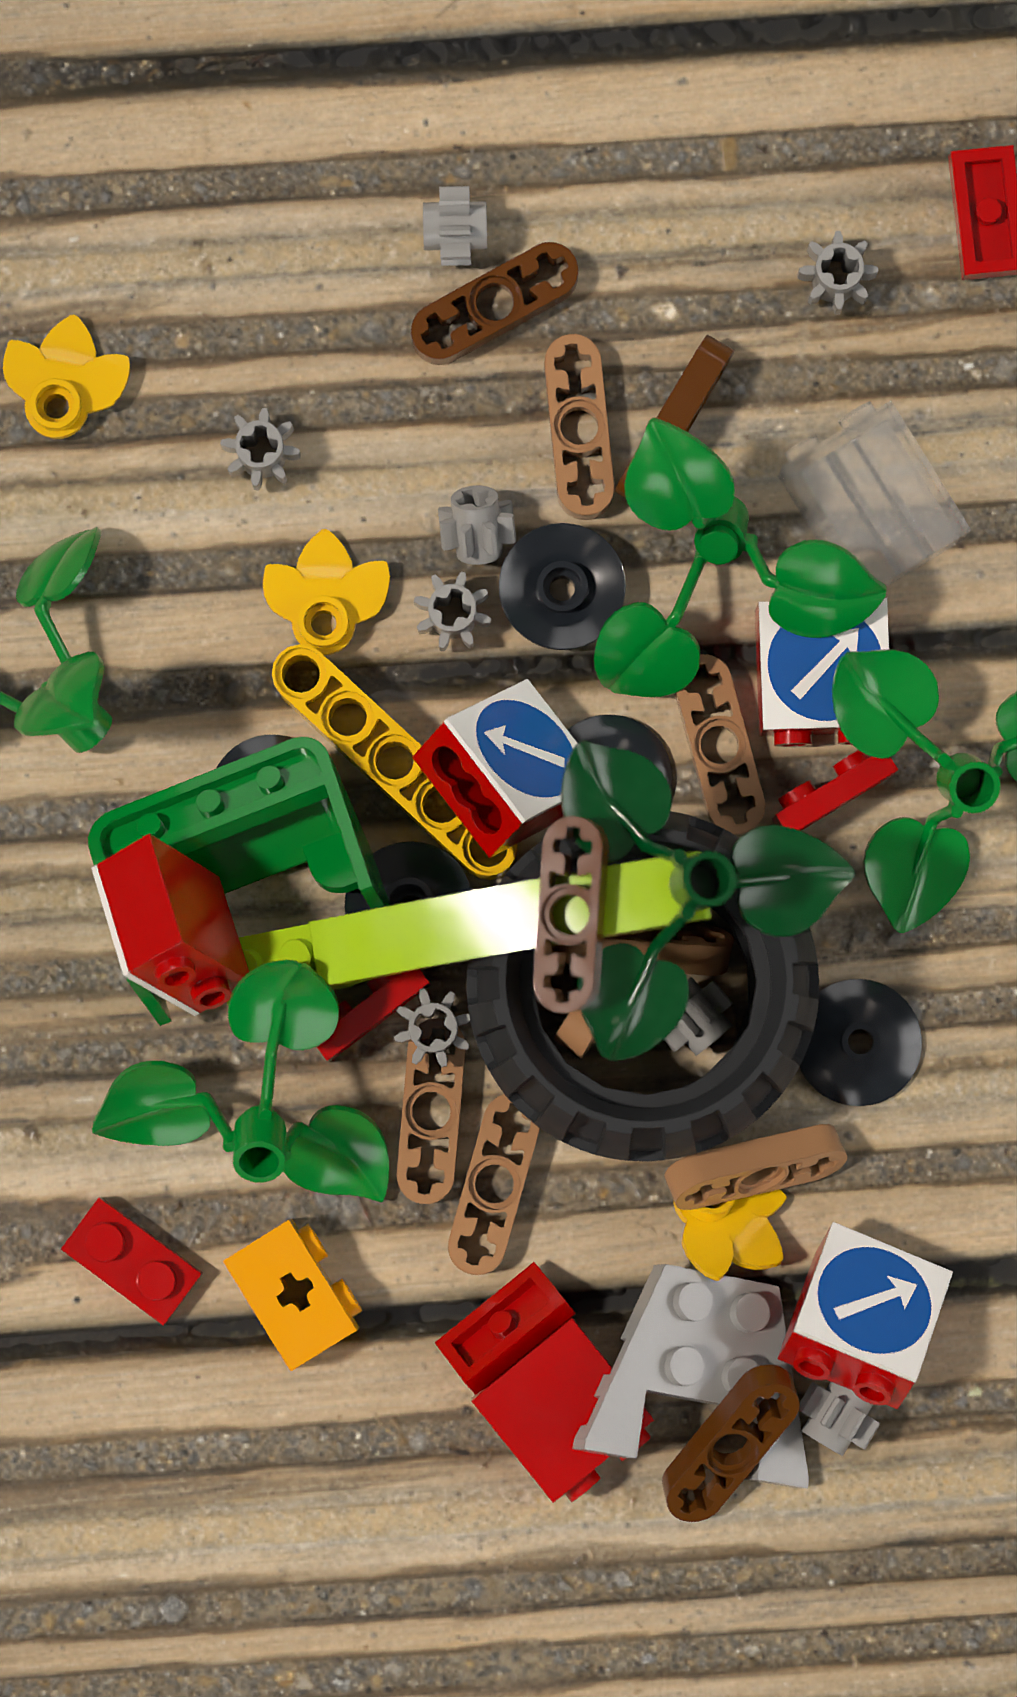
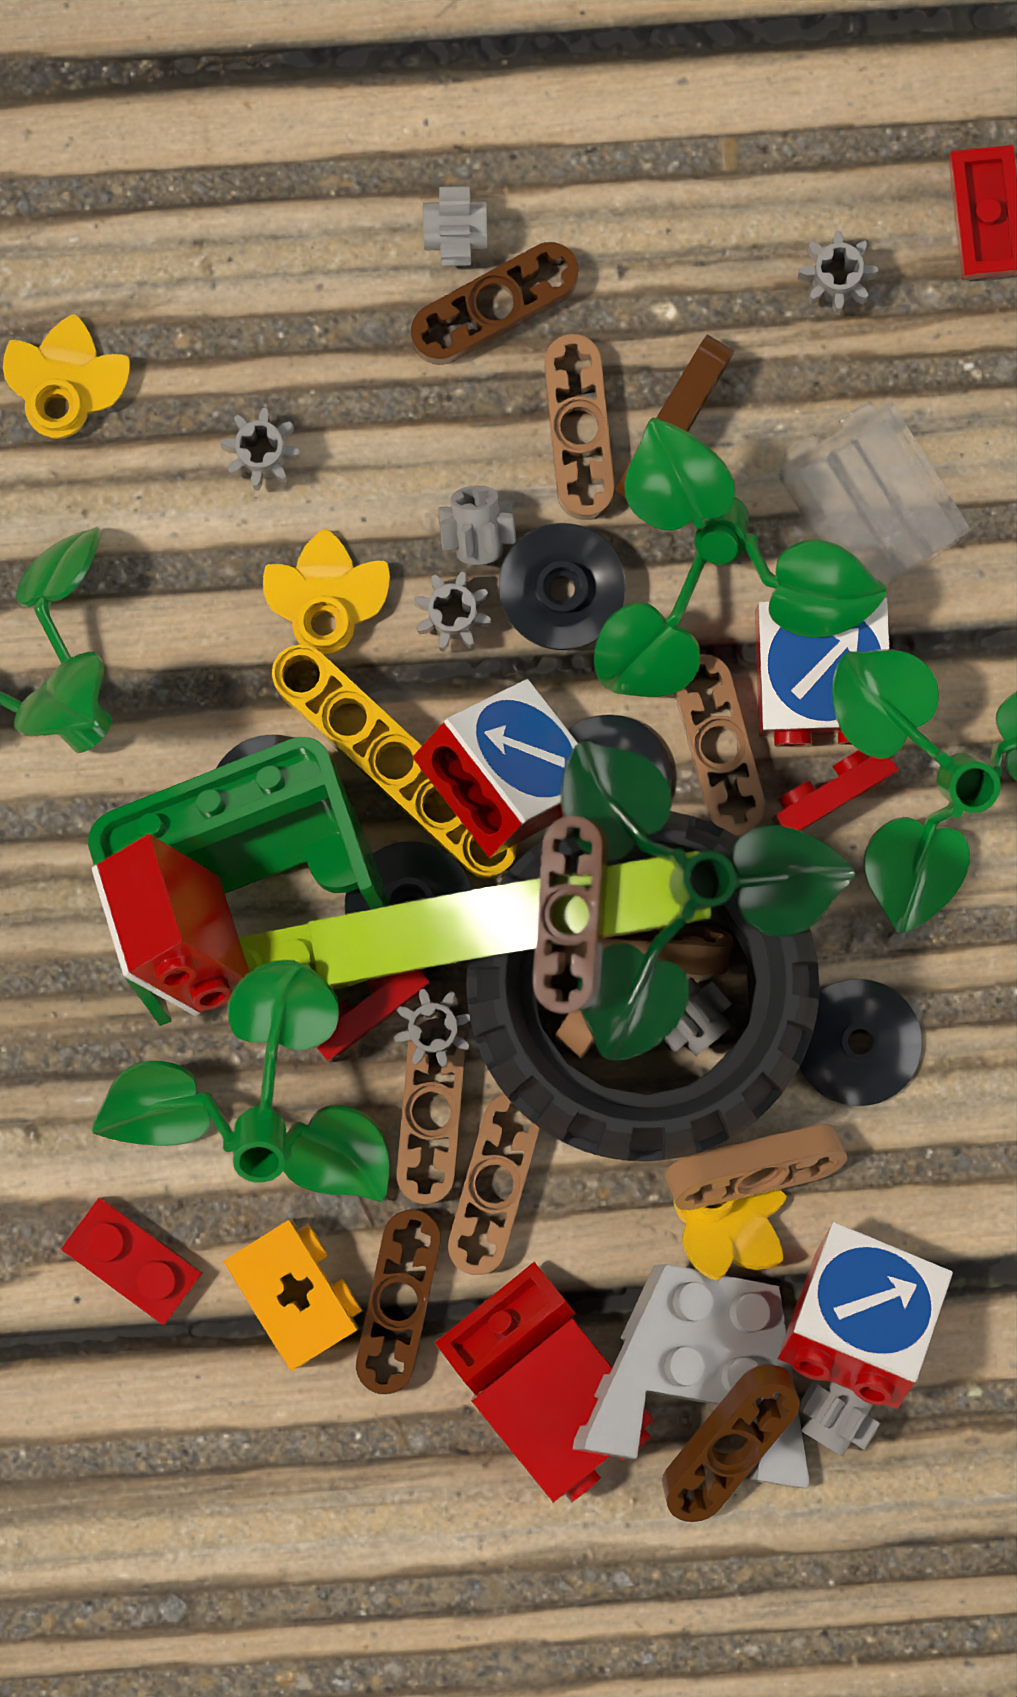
(403, 1351): none -> reddish brown beam

